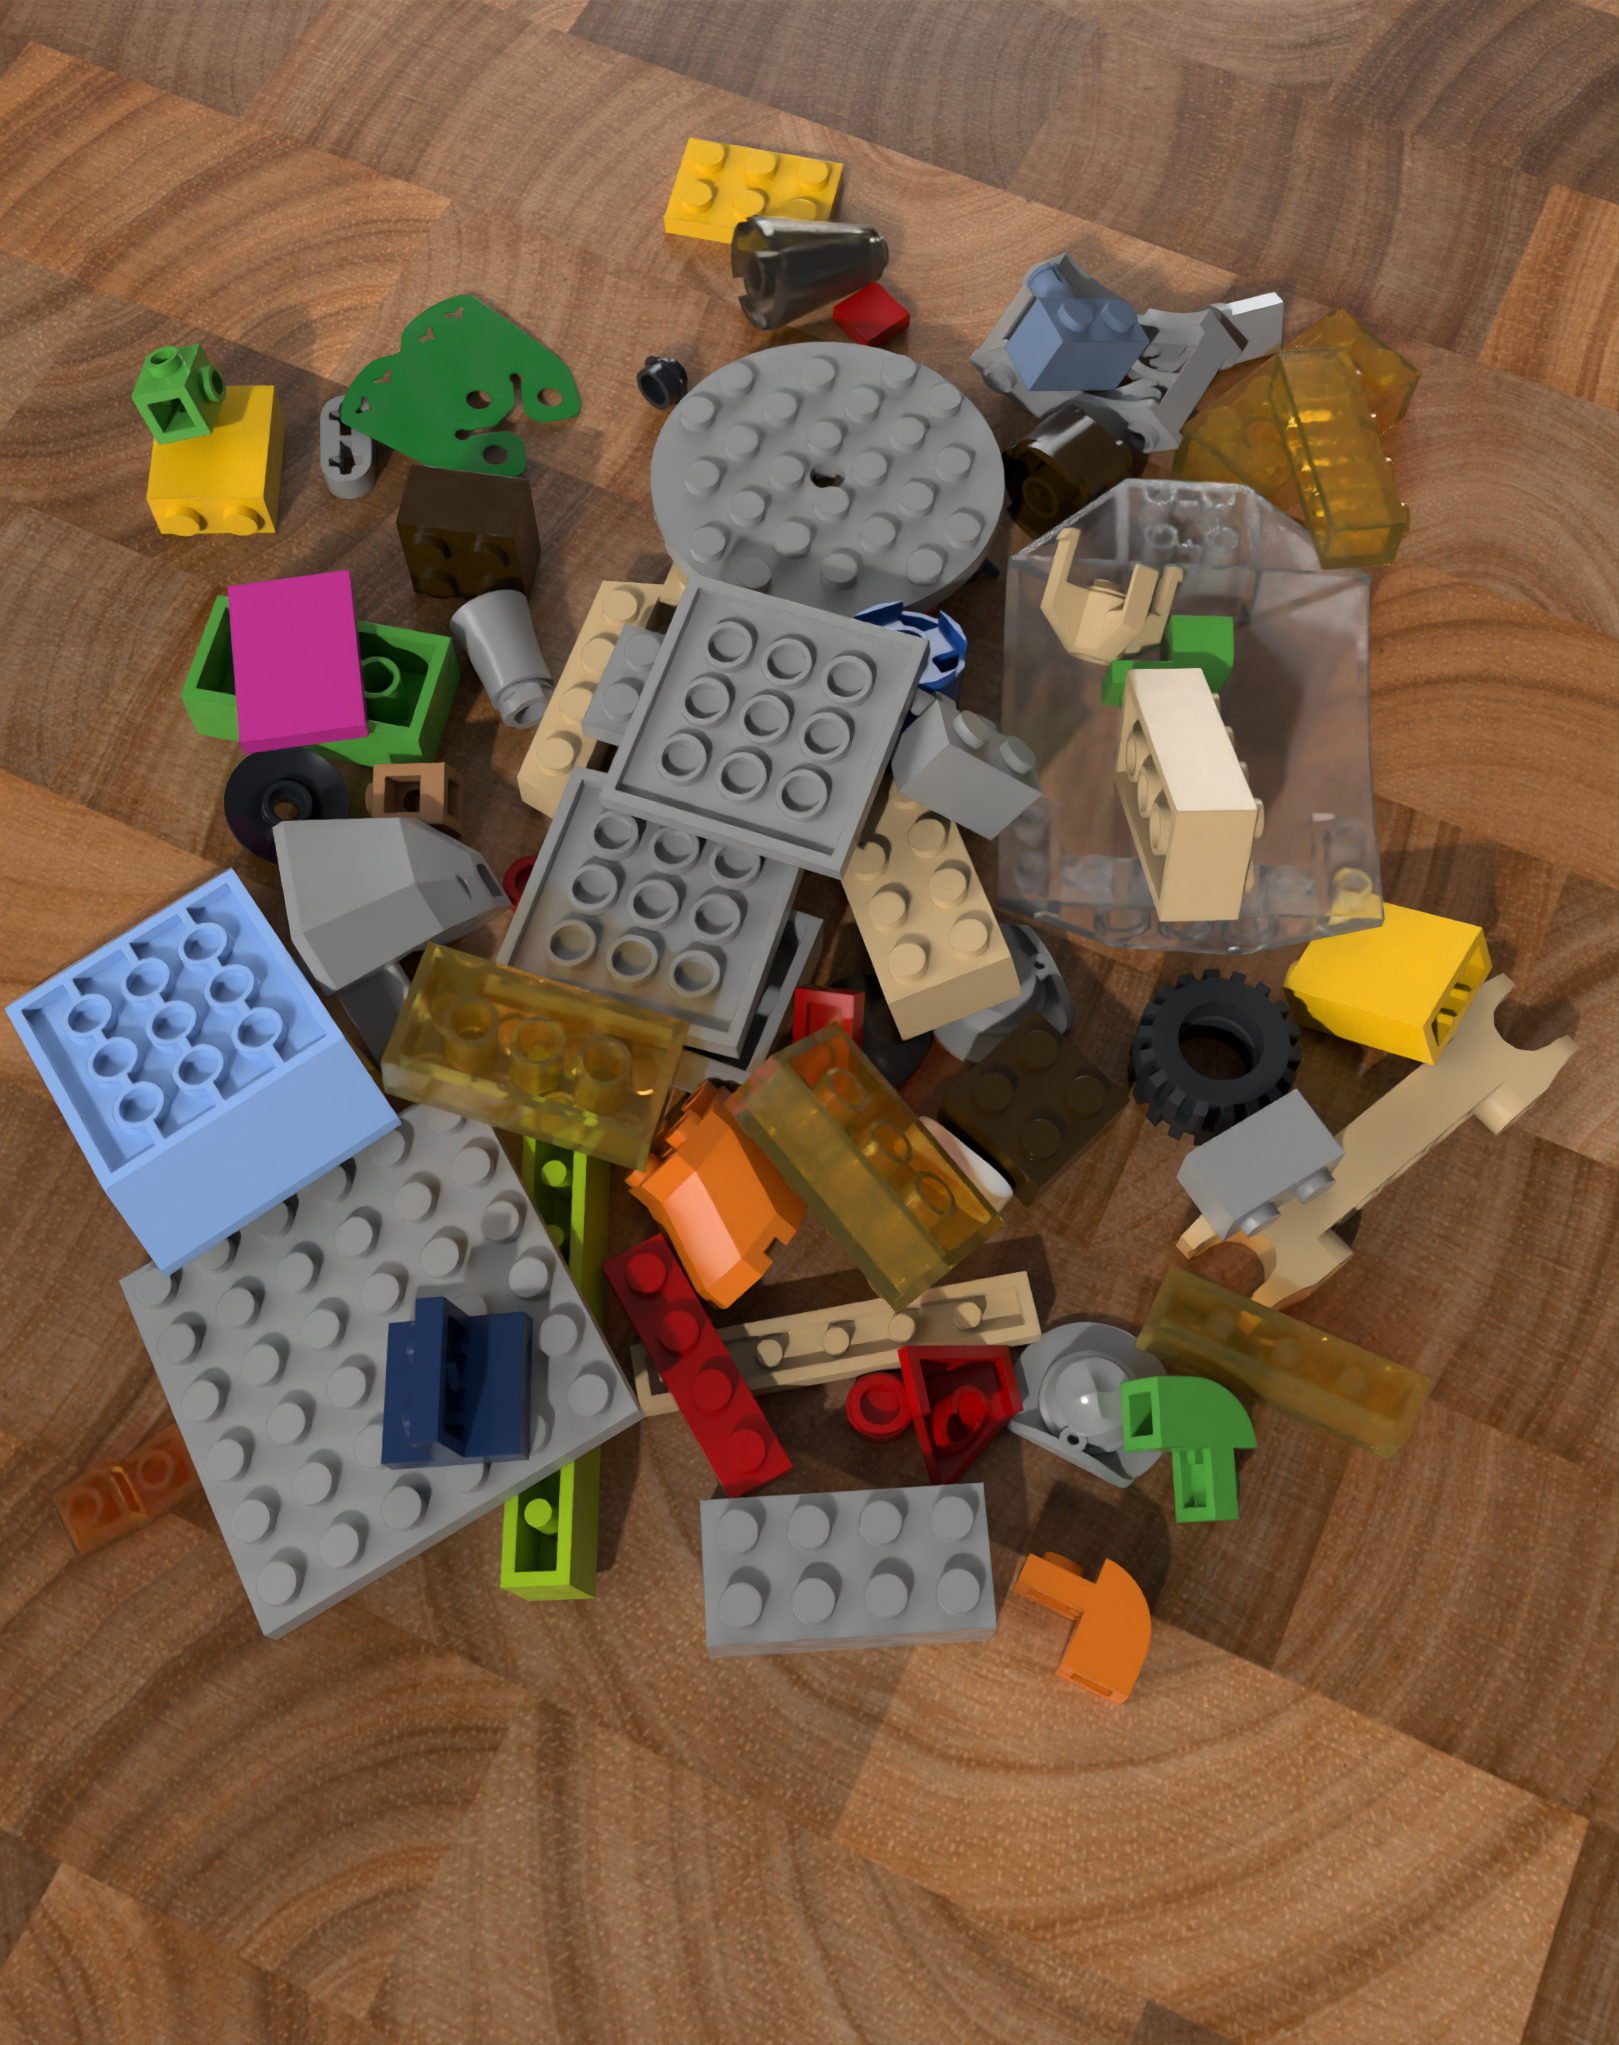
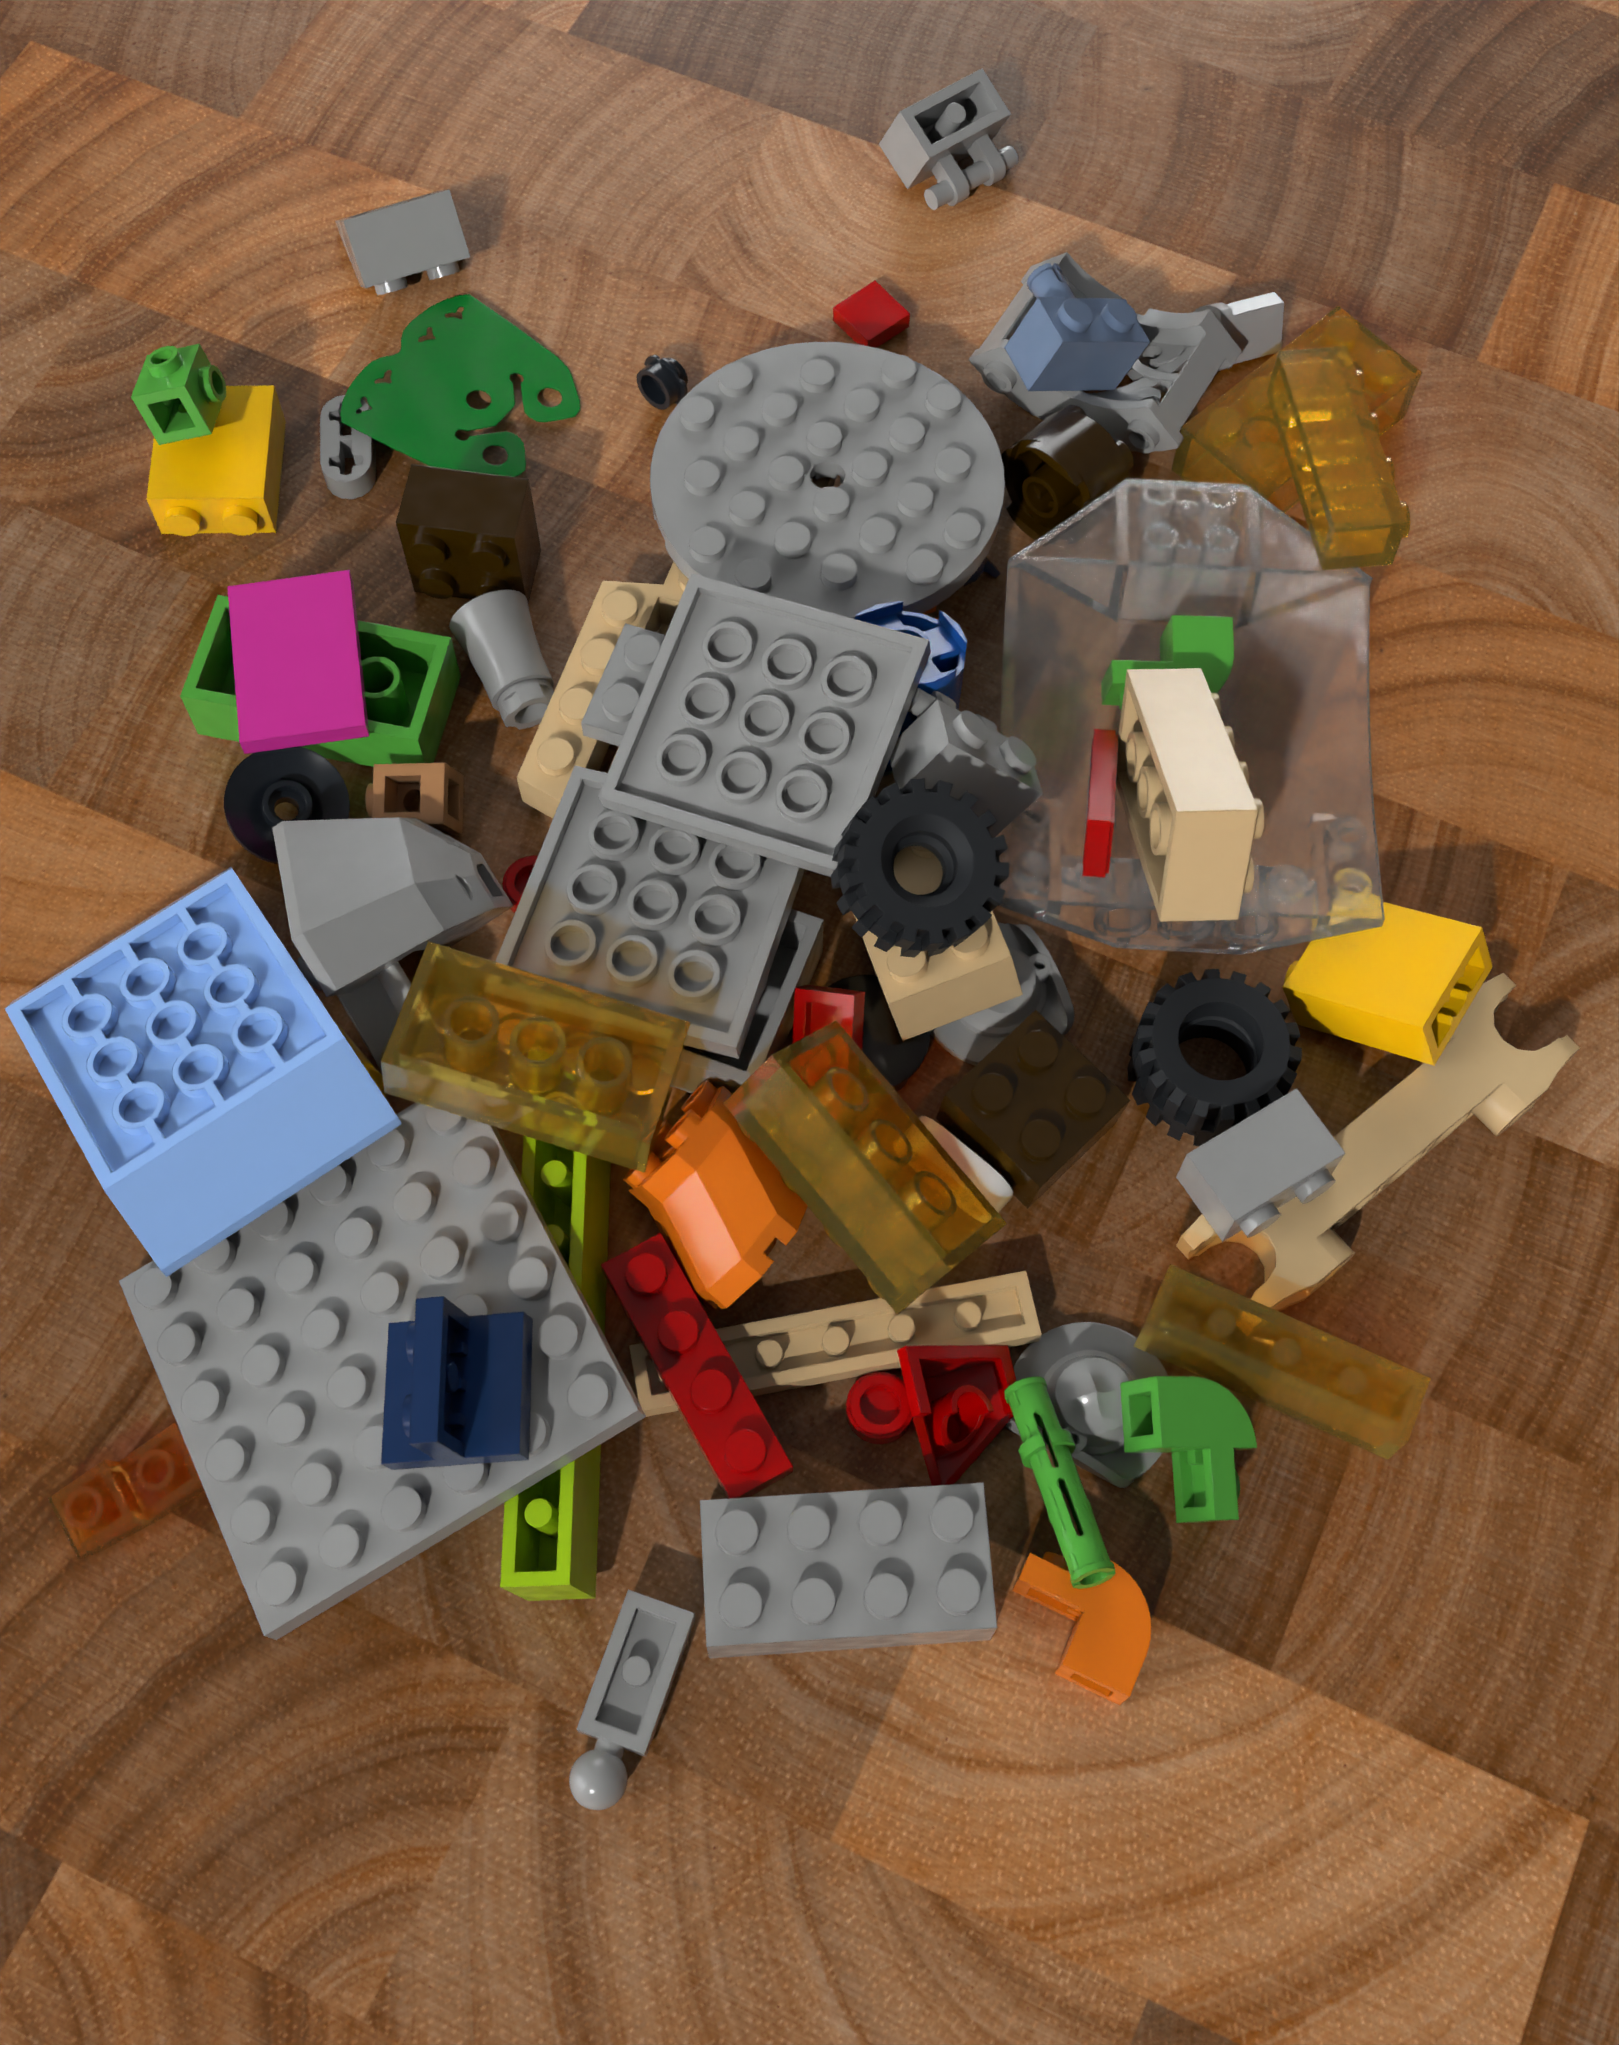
(404, 241): none -> light grey slope
(628, 1695): none -> light grey plate
(731, 182): yellow plate -> none
(801, 265): clear smoke cone -> none
(945, 130): none -> light grey brick
(953, 835): none -> black tyre
(1085, 1553): none -> bright green pin
(1099, 620): tan piece -> none
(1100, 803): none -> red tile

